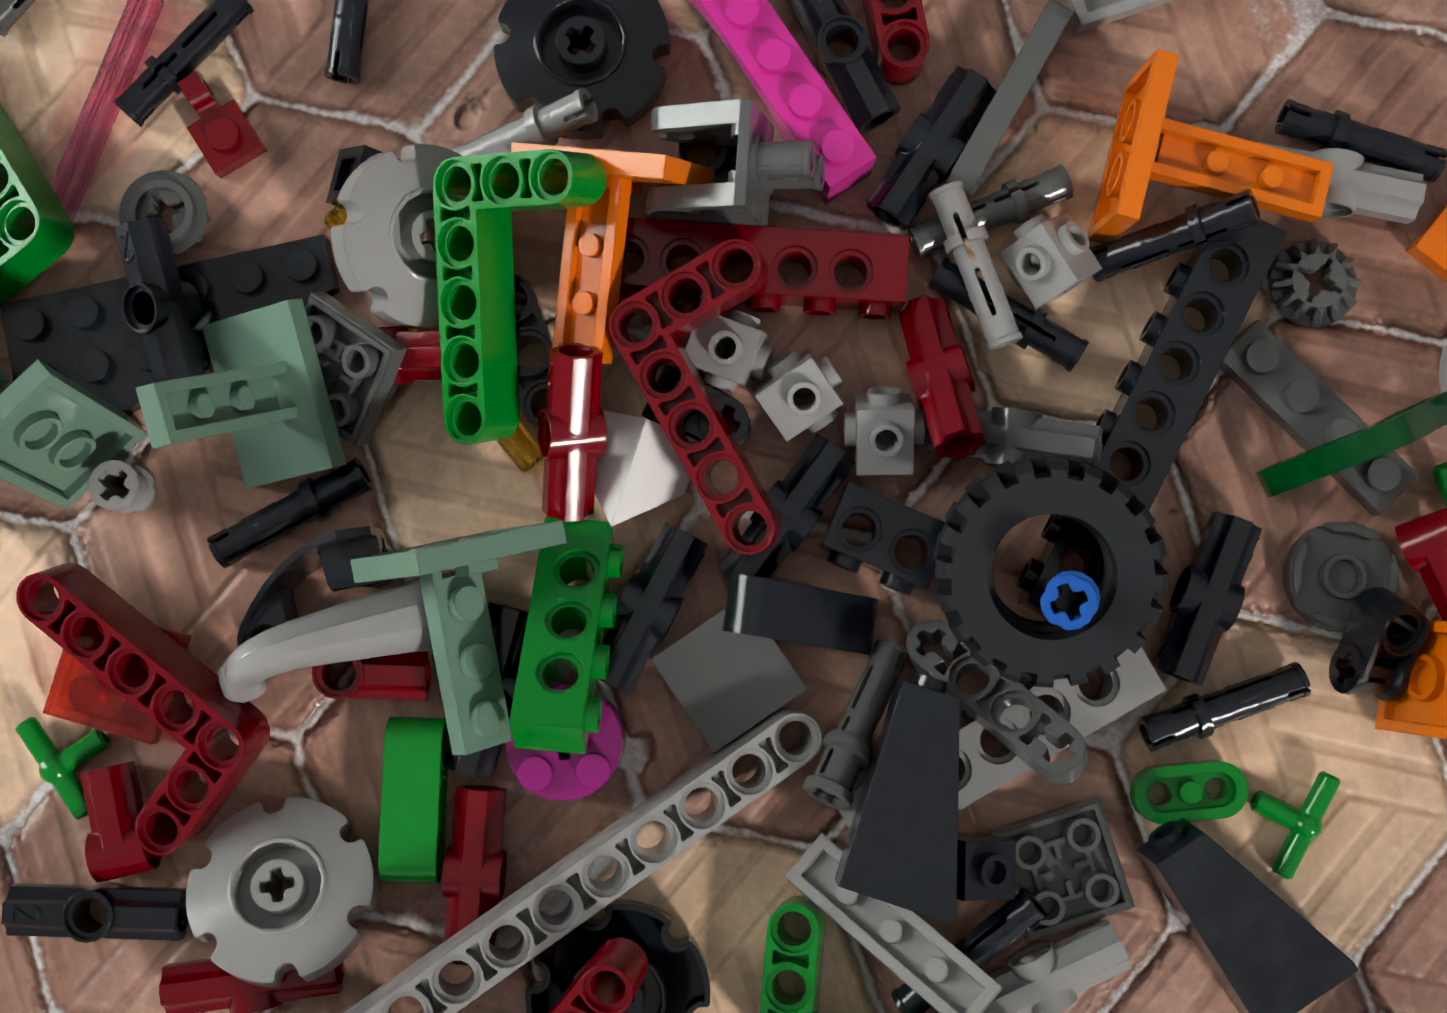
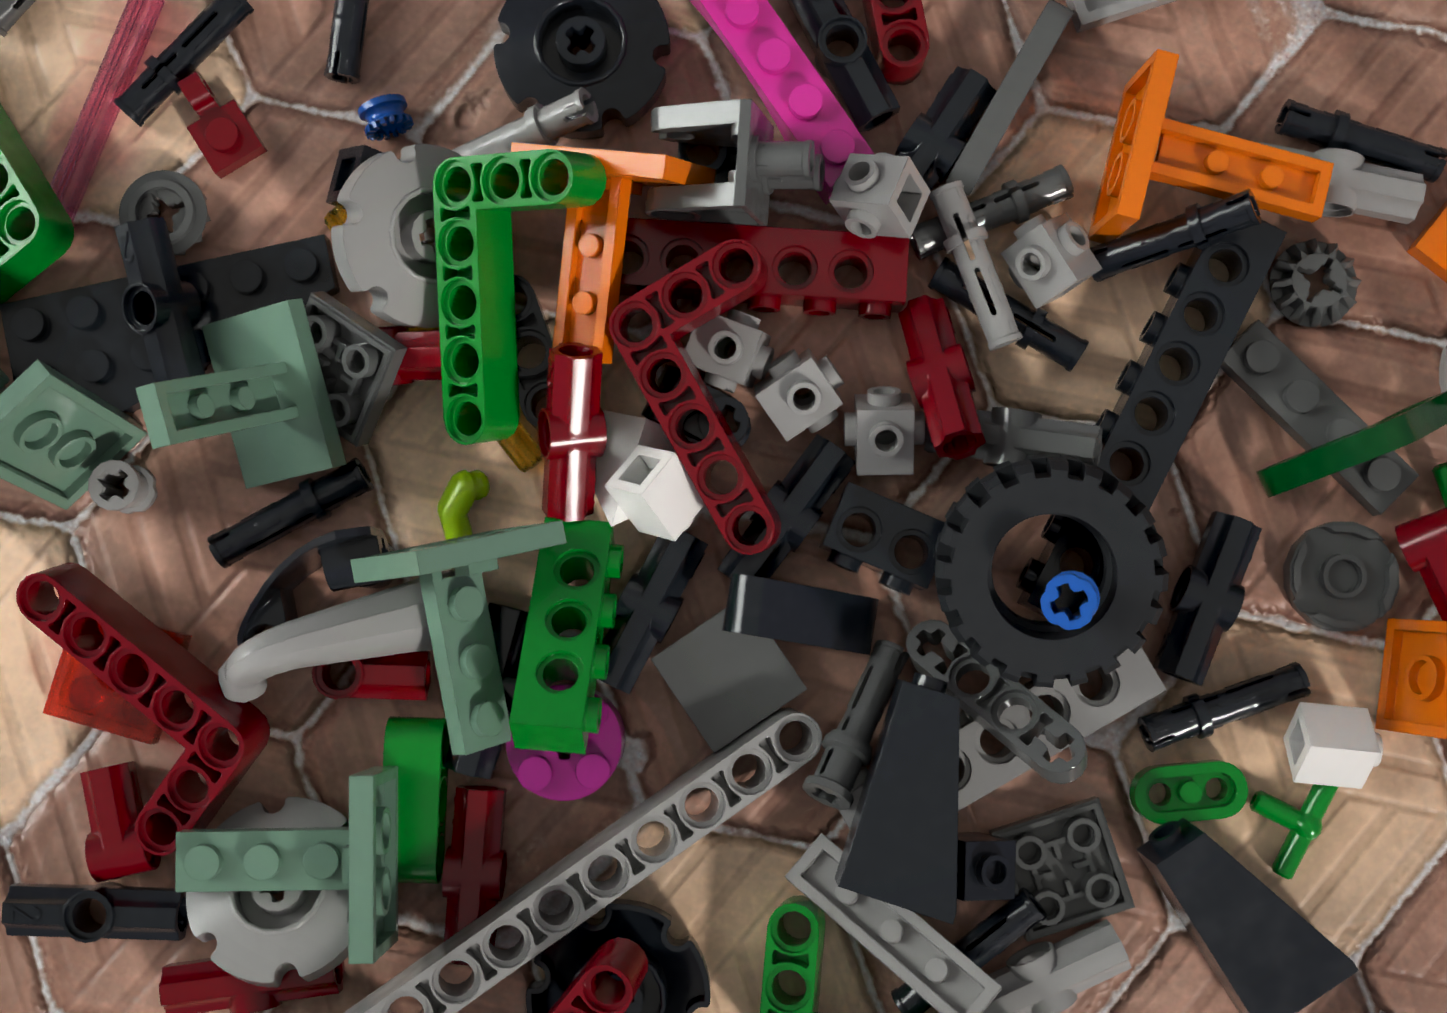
(57, 766): green piece -> none
(315, 858): none -> sand green piece
(385, 116): none -> blue bush
(458, 499): none -> lime arm
(655, 492): none -> white brick
(879, 195): none -> light grey brick
(1332, 745): none -> white brick
(1381, 643): black piece -> none

